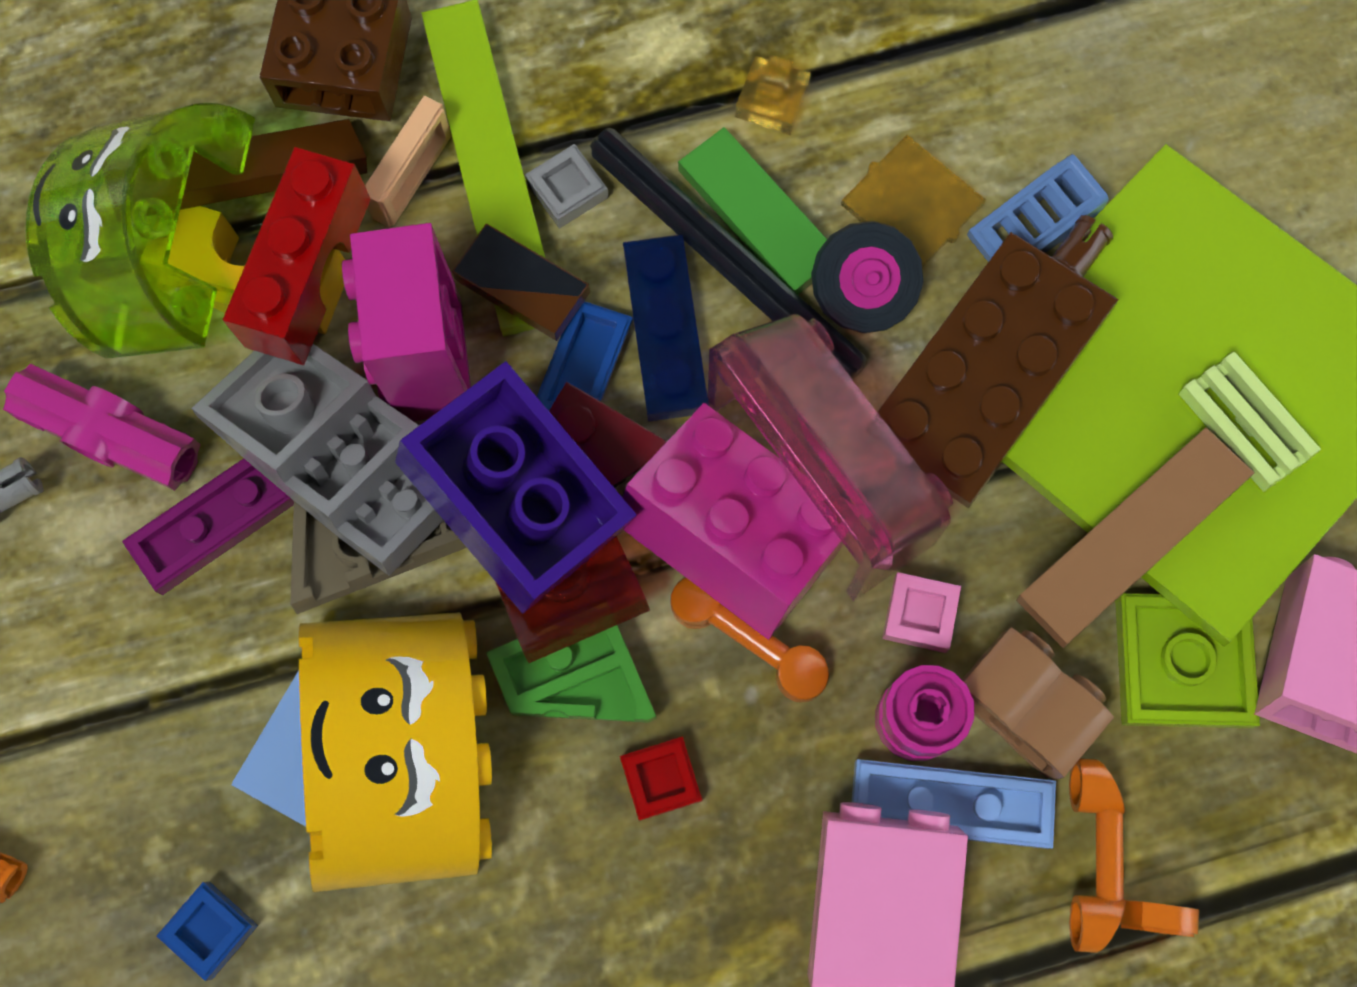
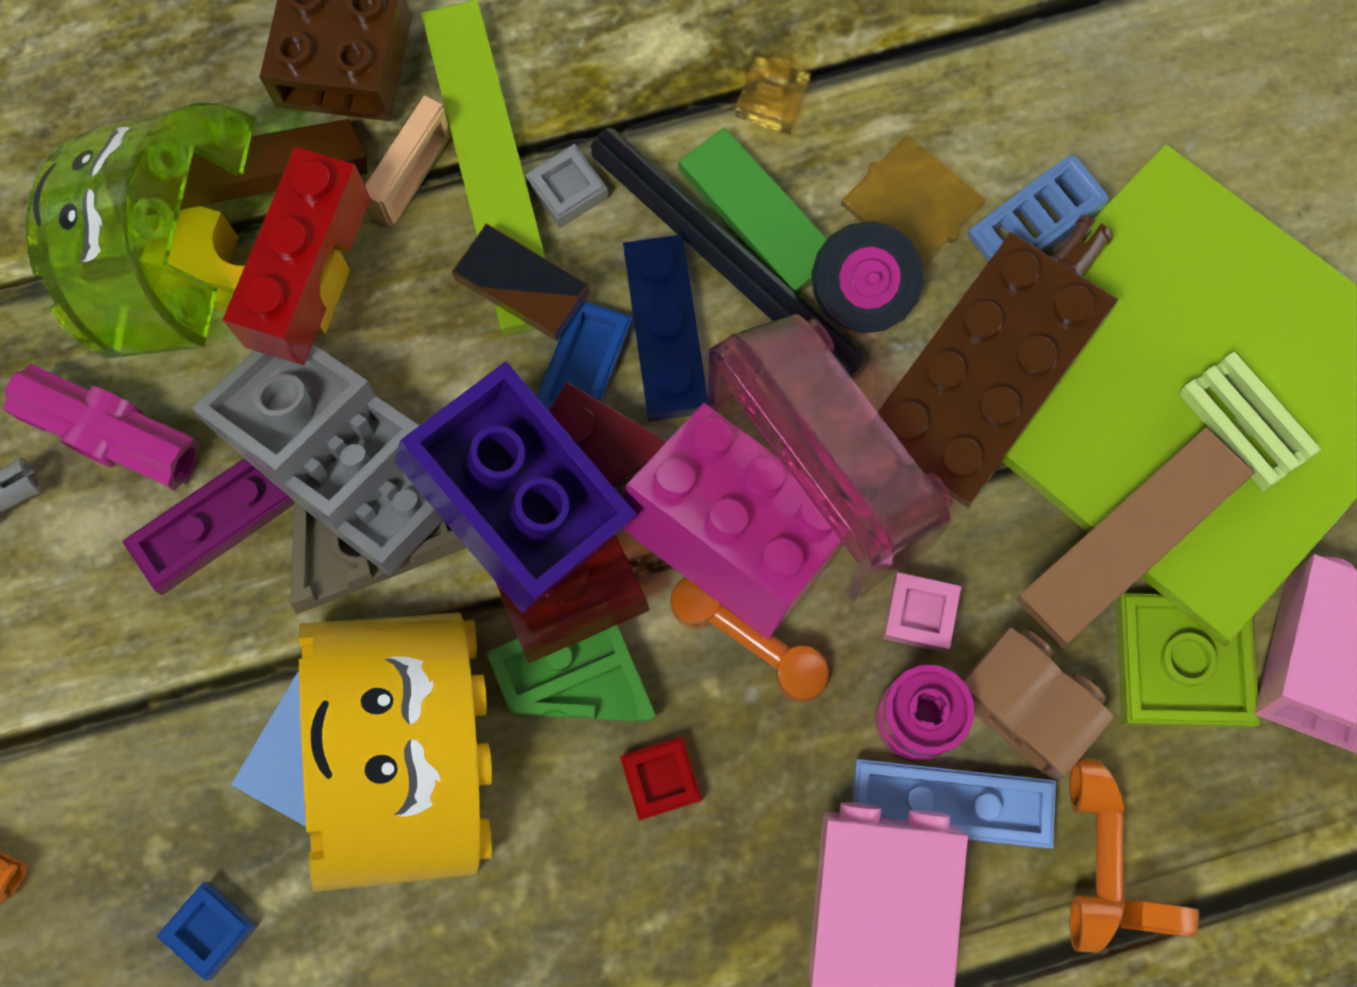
(407, 319): dark pink brick -> none

